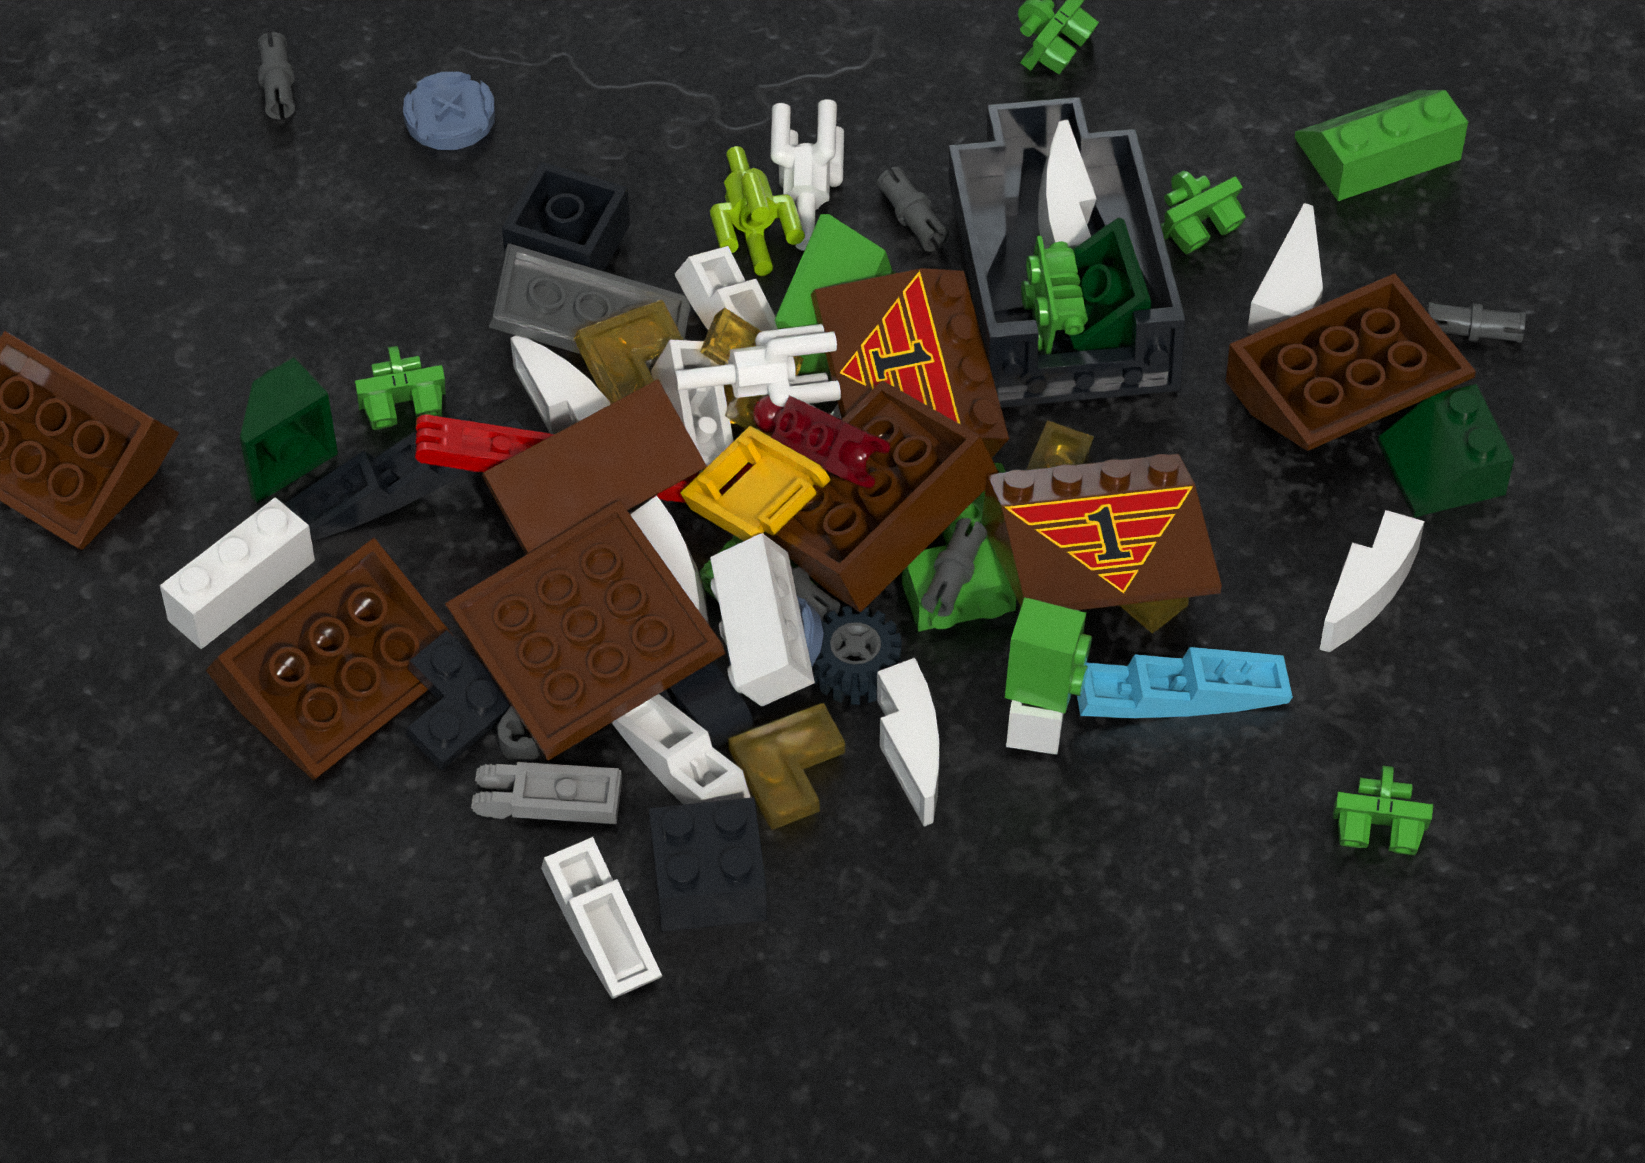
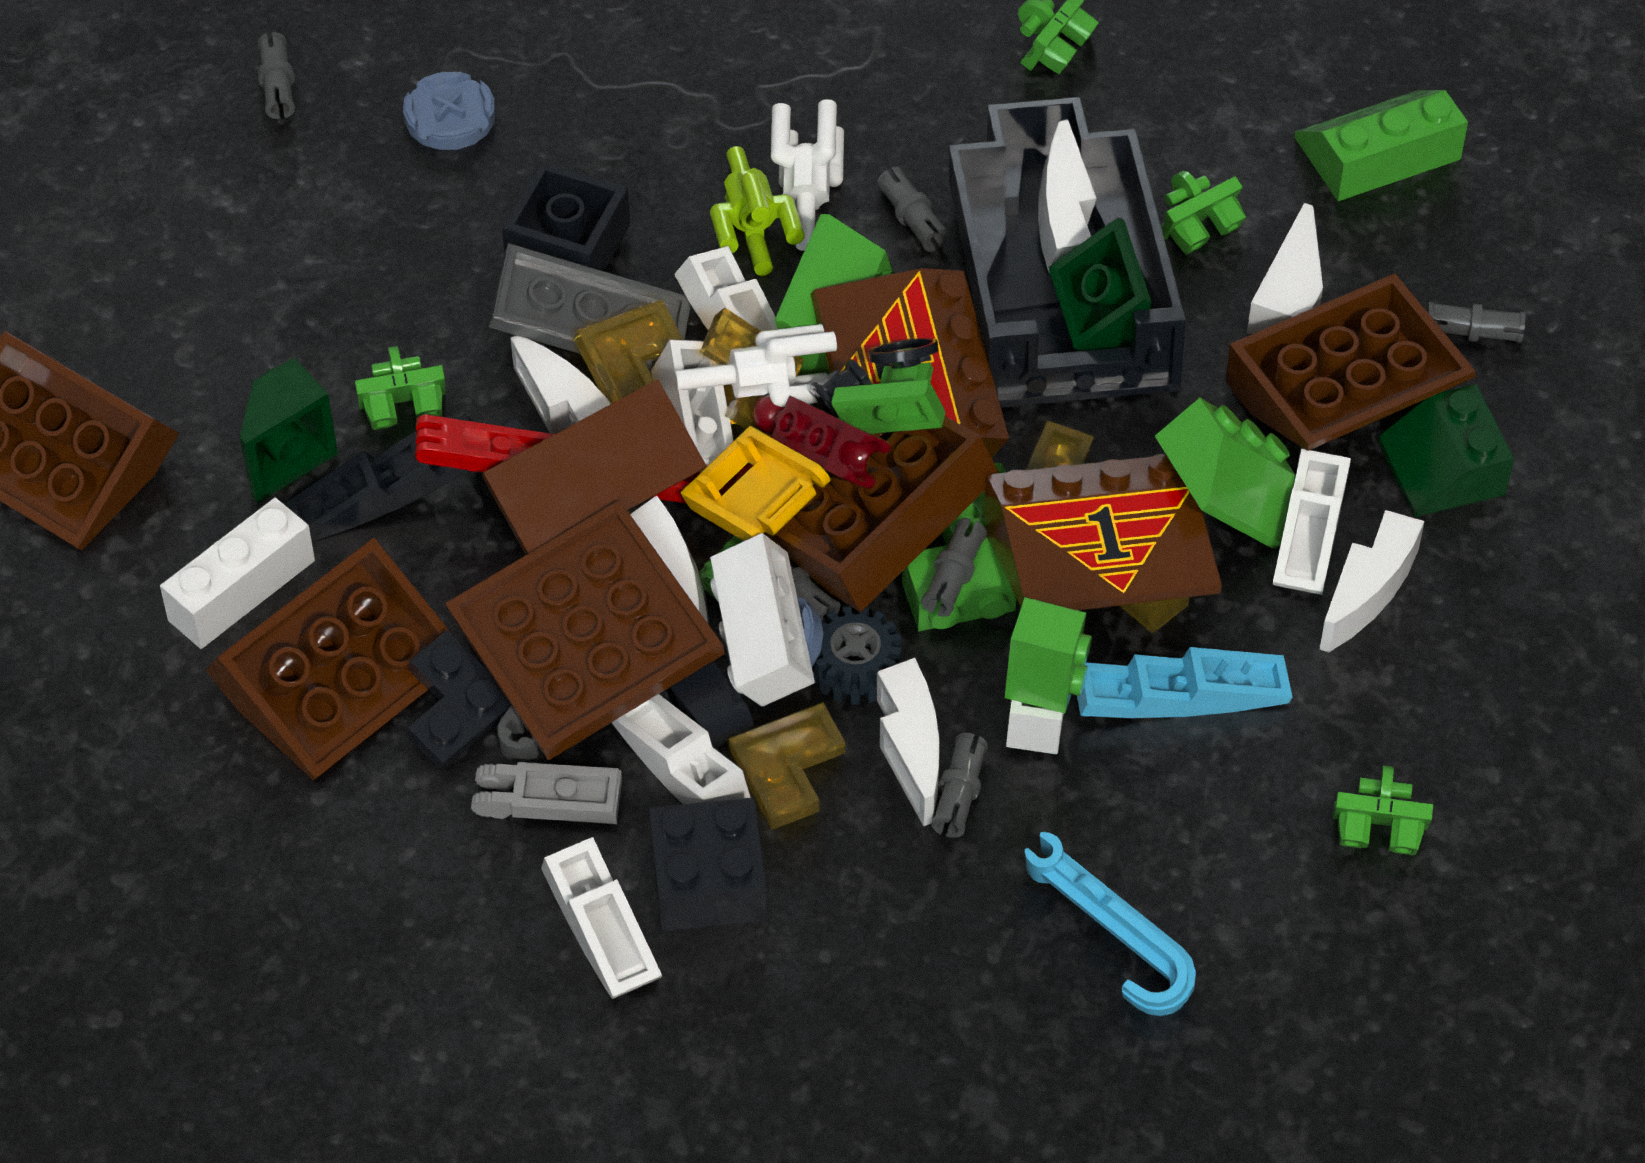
(851, 376): none -> black bush
(903, 397): none -> bright green piece
(959, 785): none -> dark grey pin
(1053, 292): bright green hinge -> none
(1122, 922): none -> medium azure piece
(1231, 469): none -> bright green slope
(1311, 521): none -> white slope

